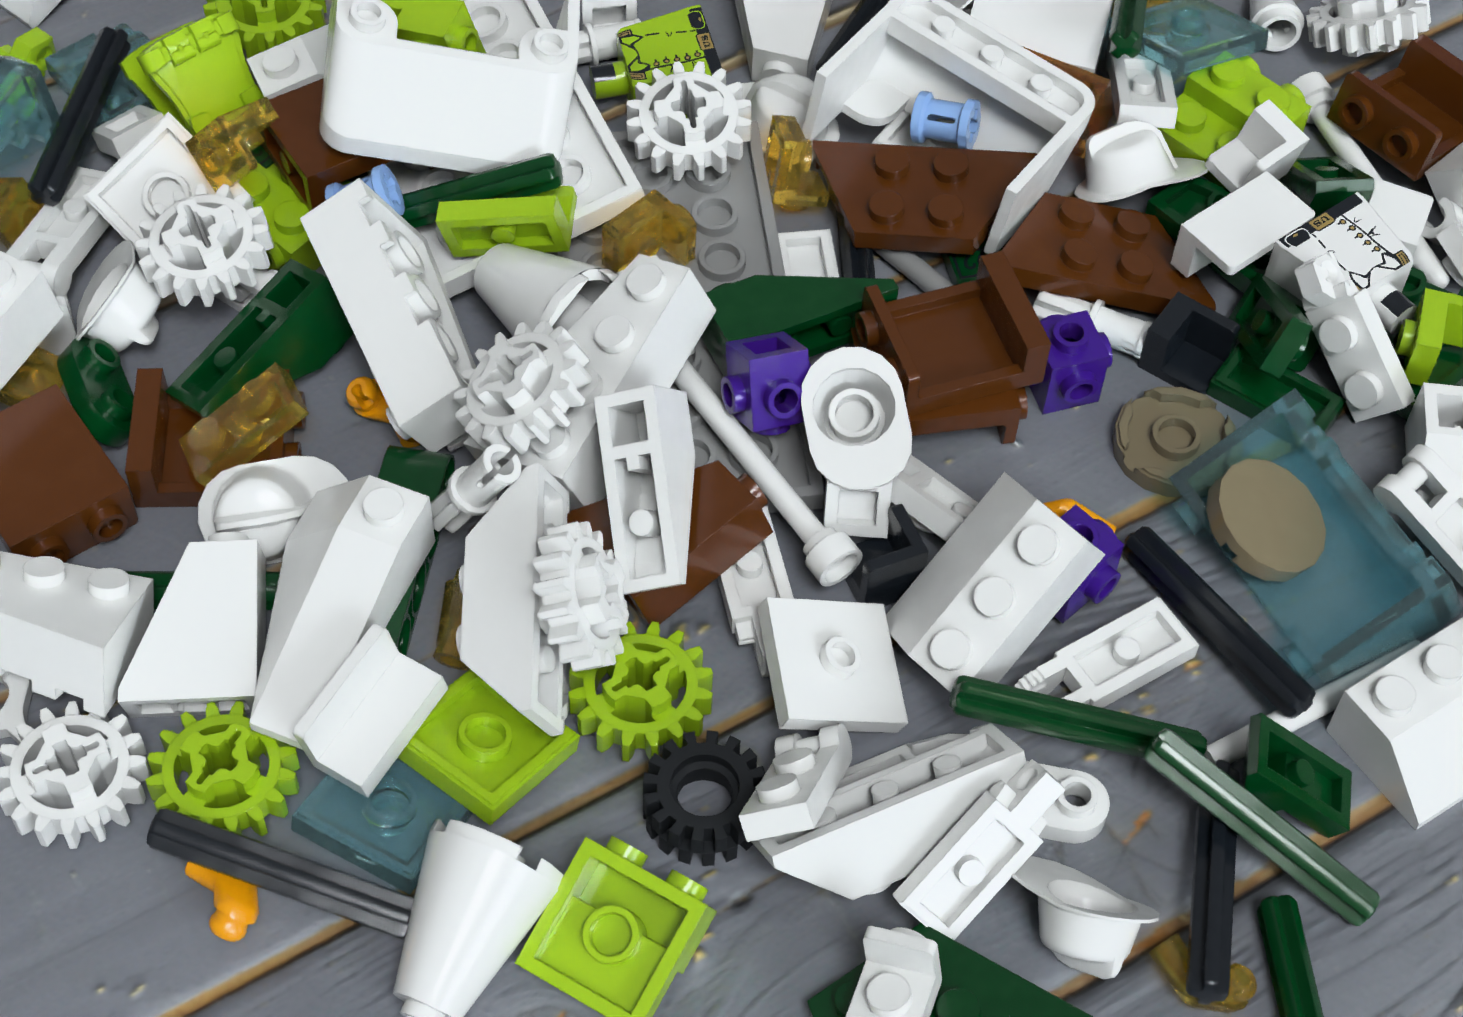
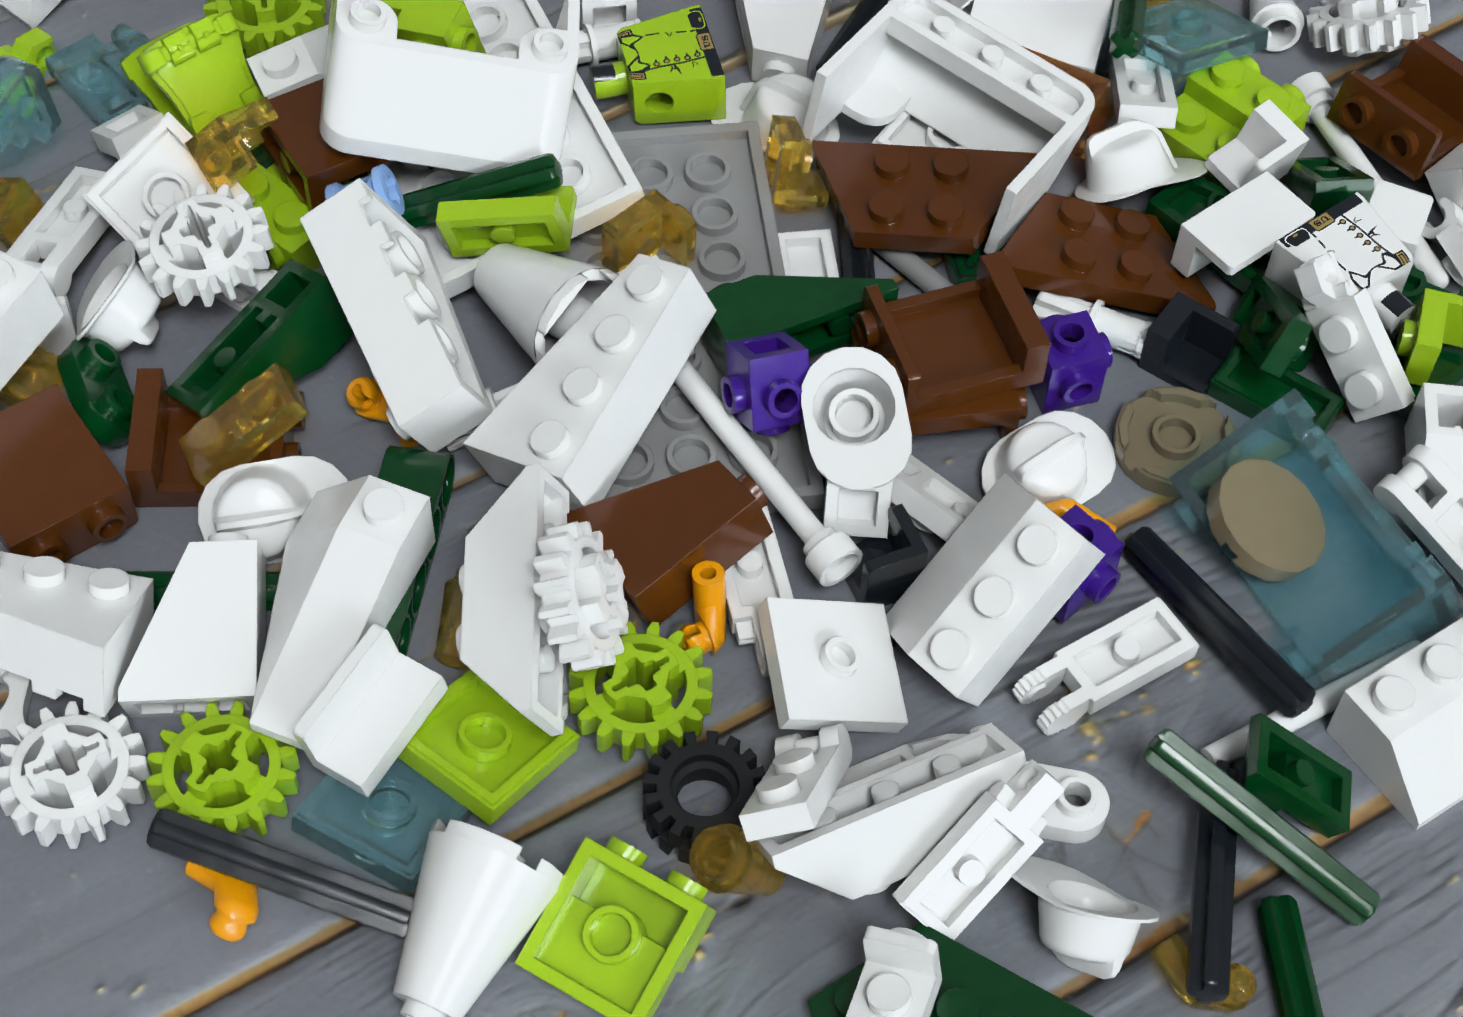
(79, 117): black axle -> none
(474, 488): white axle -> none
(522, 387): white gear -> none
(648, 482): white slope -> none
(662, 131): white gear -> none
(708, 607): none -> light orange arm
(732, 863): none -> clear yellow cone
(928, 110): light blue bush -> none
(1054, 458): none -> white piece
(1060, 717): dark green axle -> none

